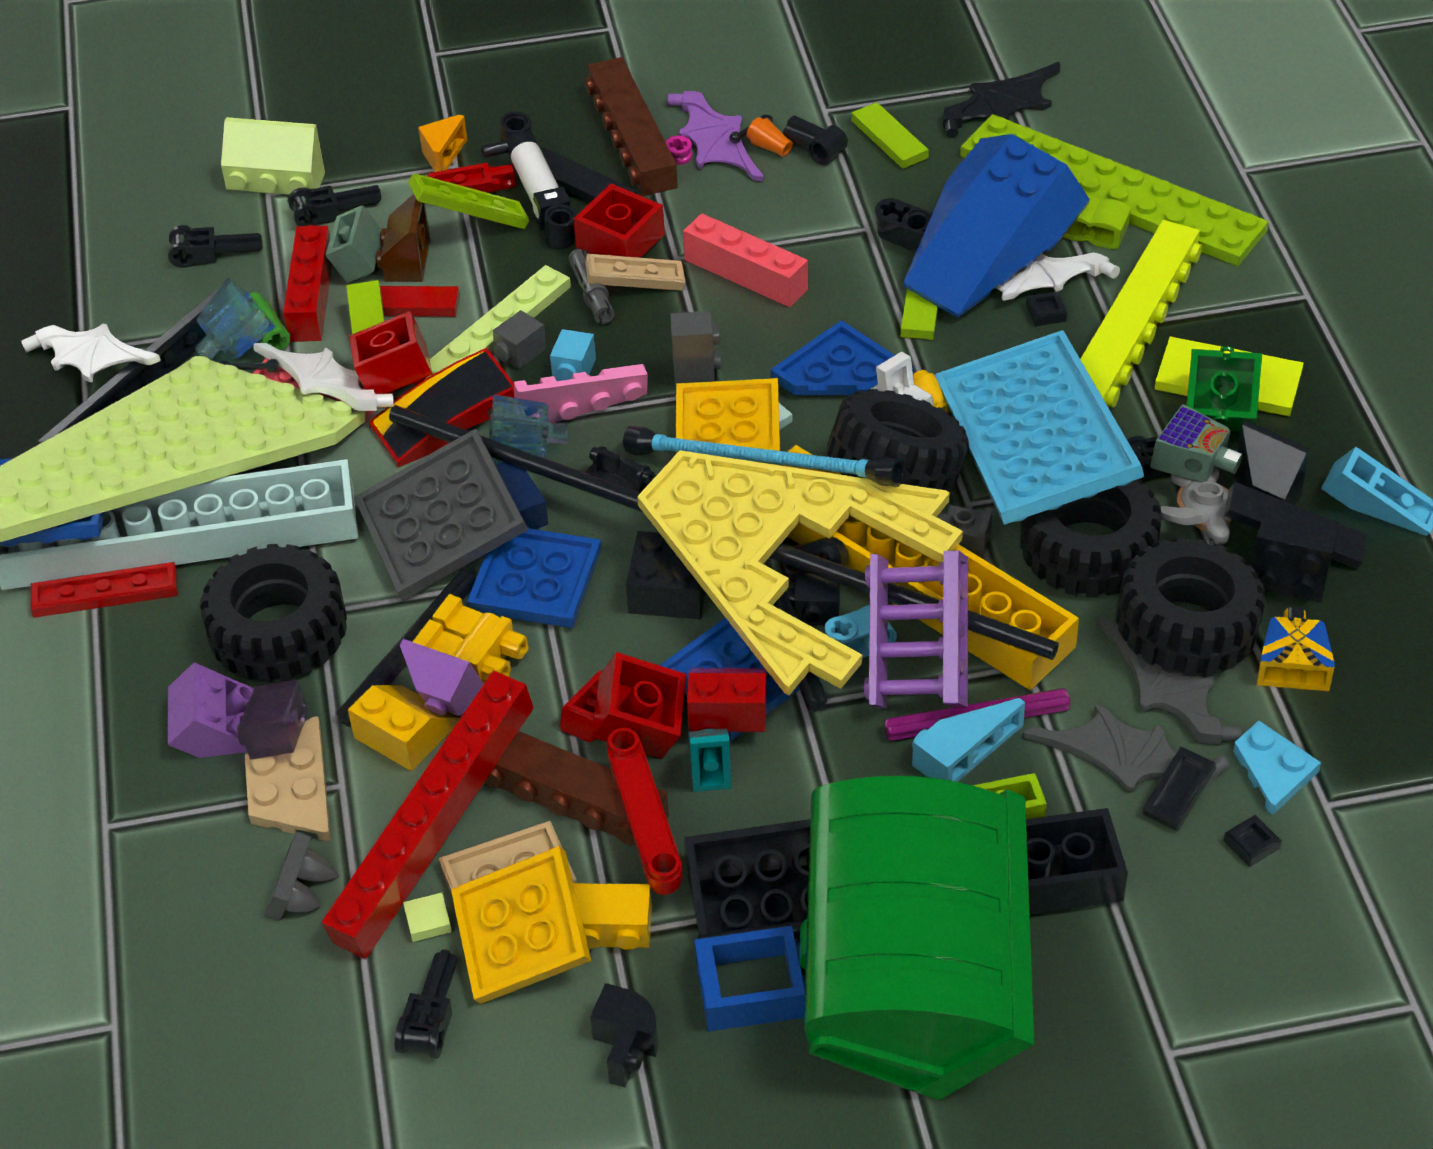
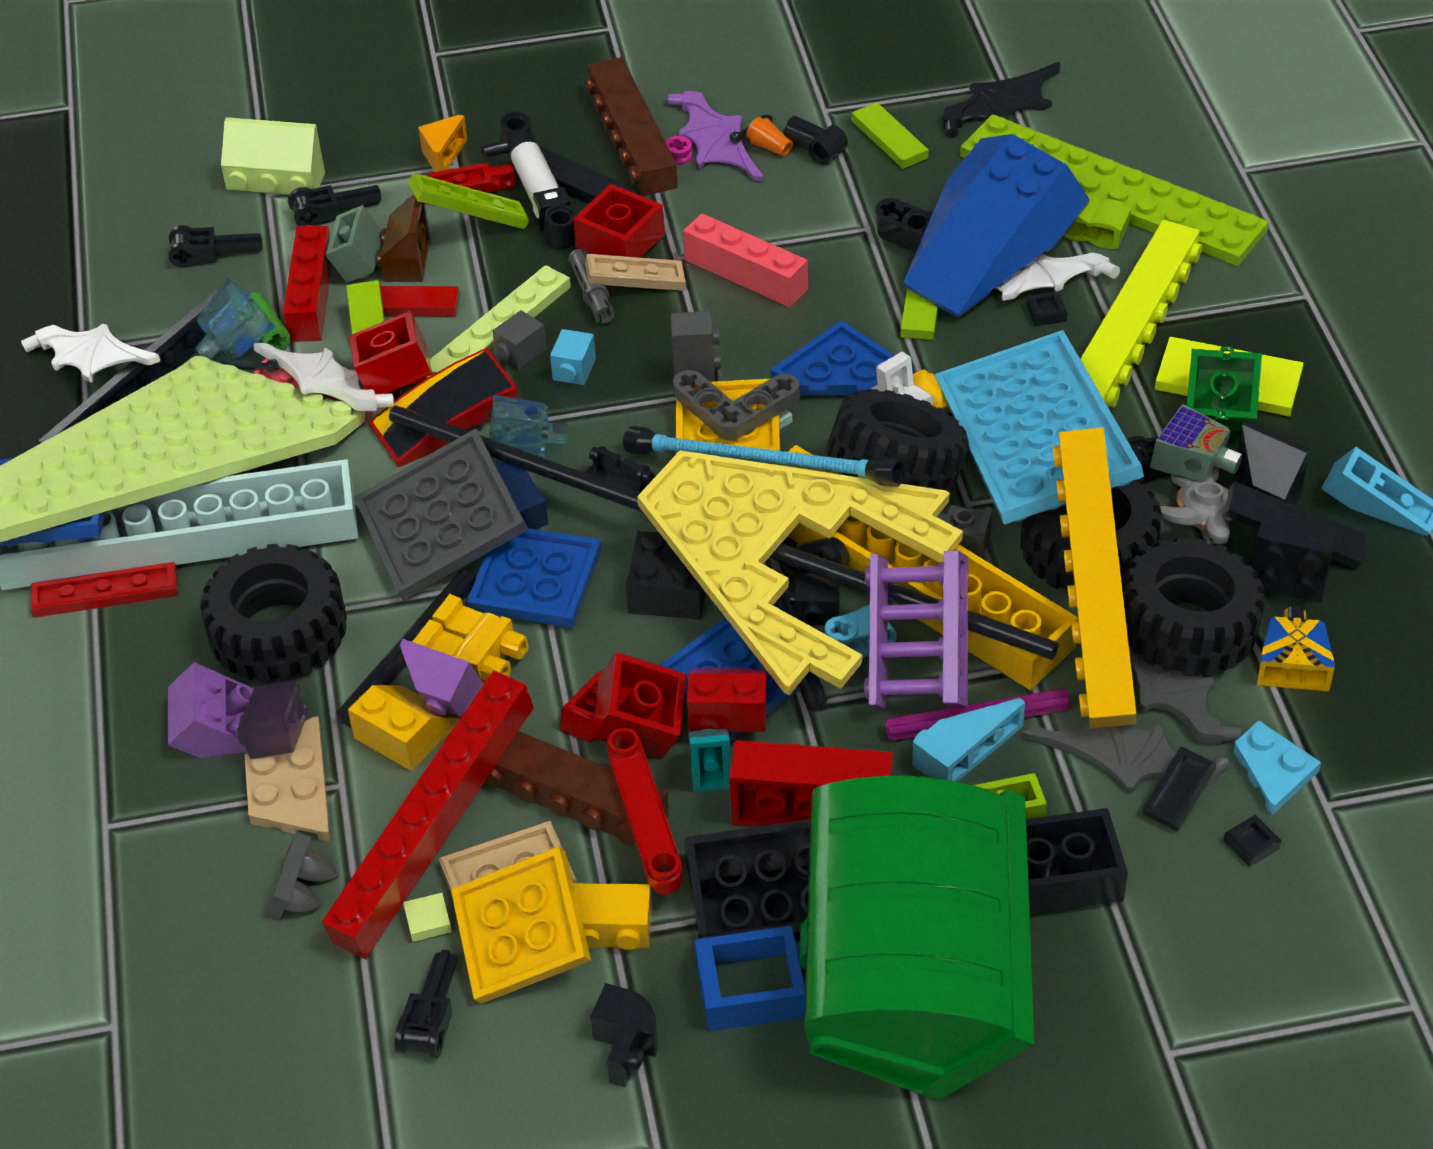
(585, 392): bright pink wing -> none
(776, 780): none -> red brick
(777, 394): none -> dark grey beam
(1097, 579): none -> yellow brick

